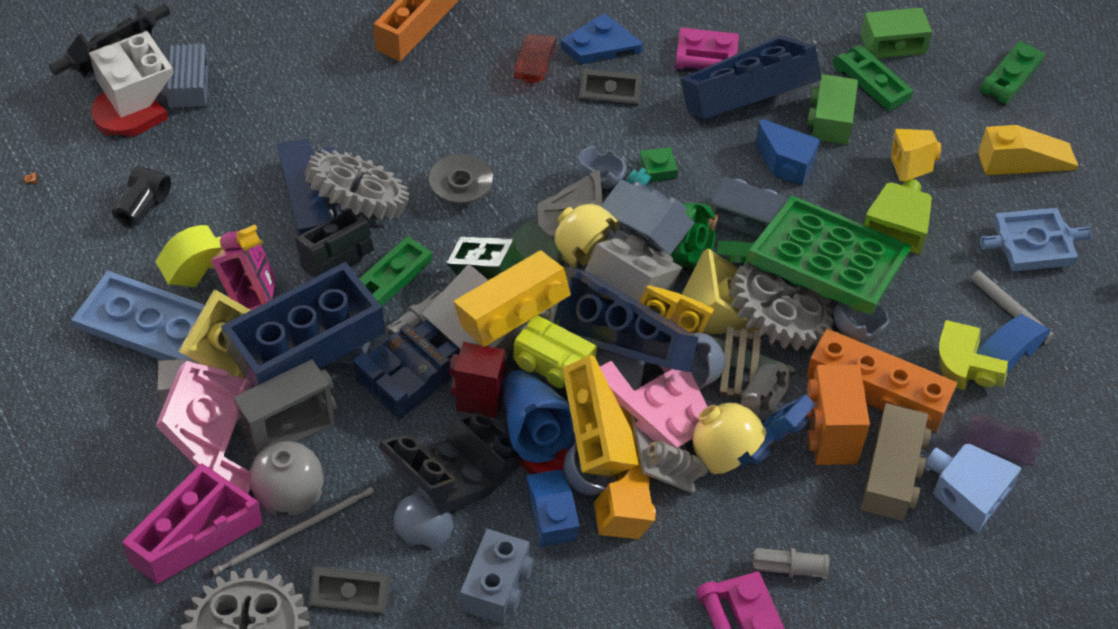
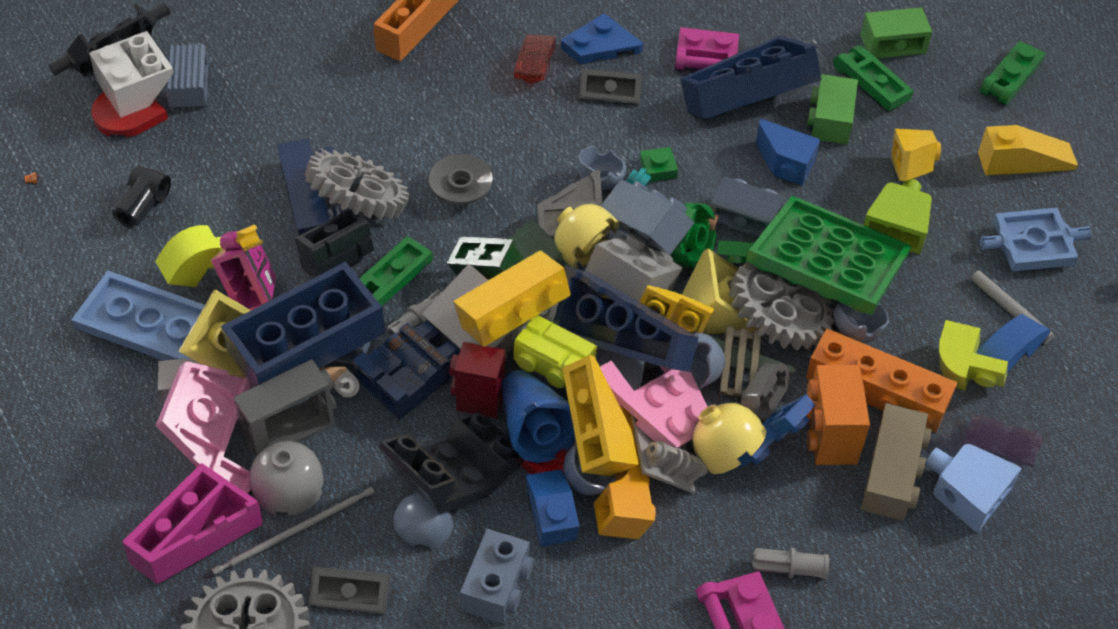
(344, 381): none -> white arm

